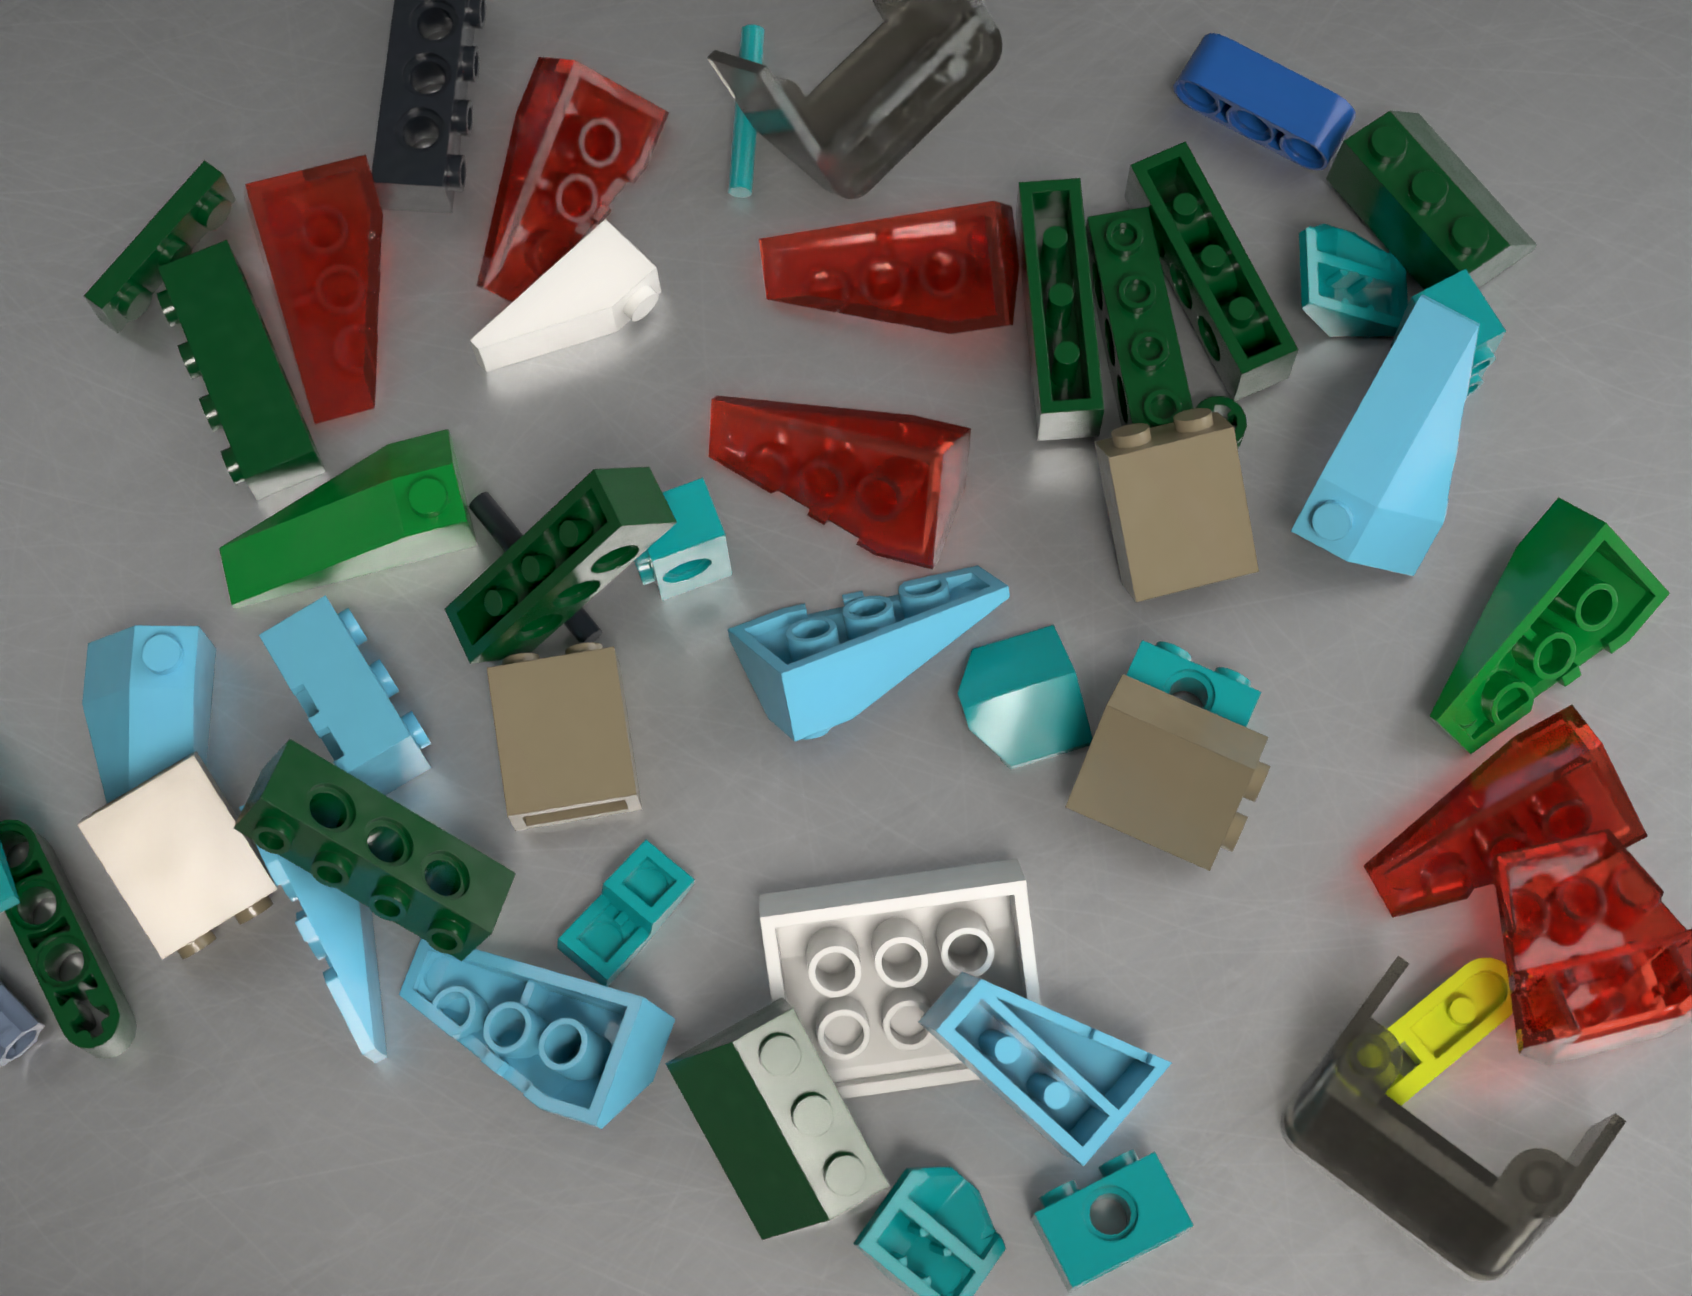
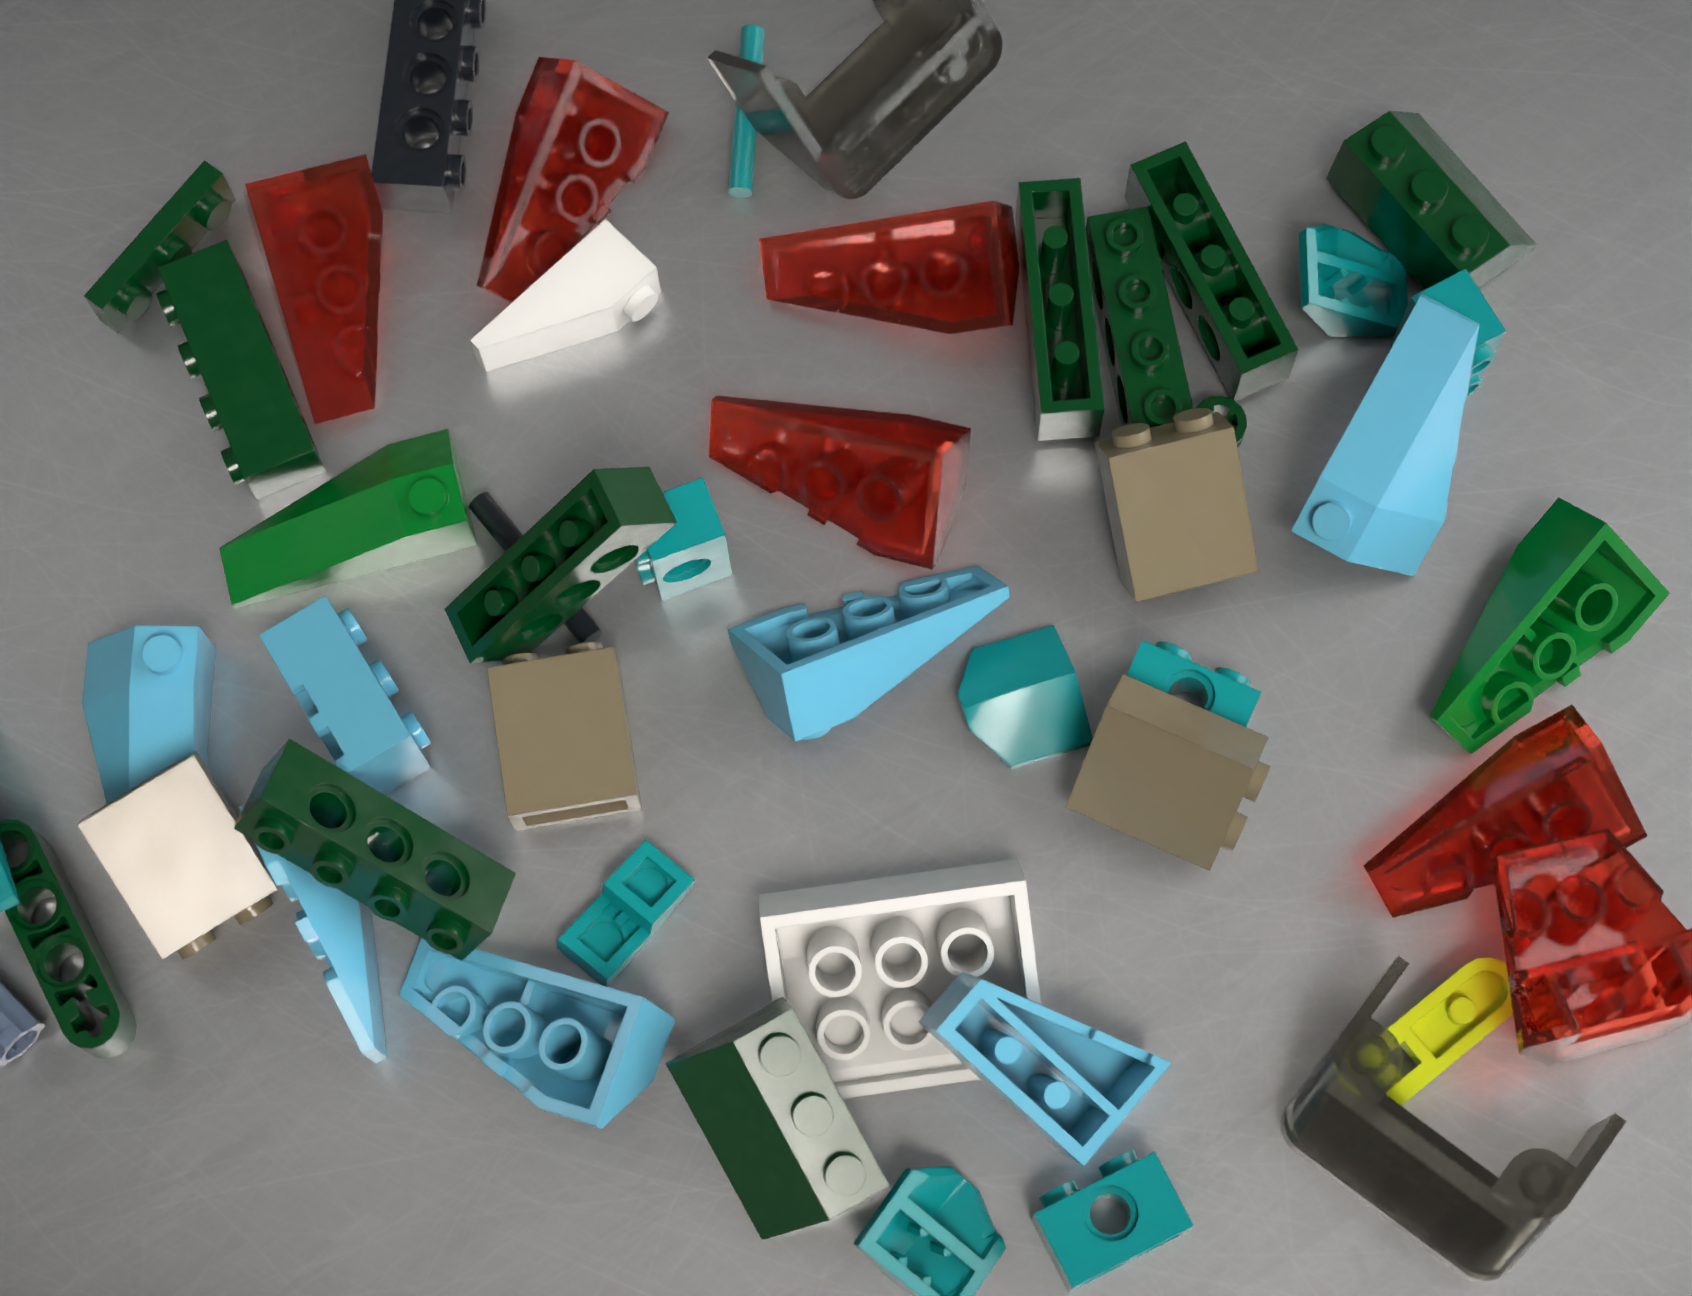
(1264, 101): blue beam -> none

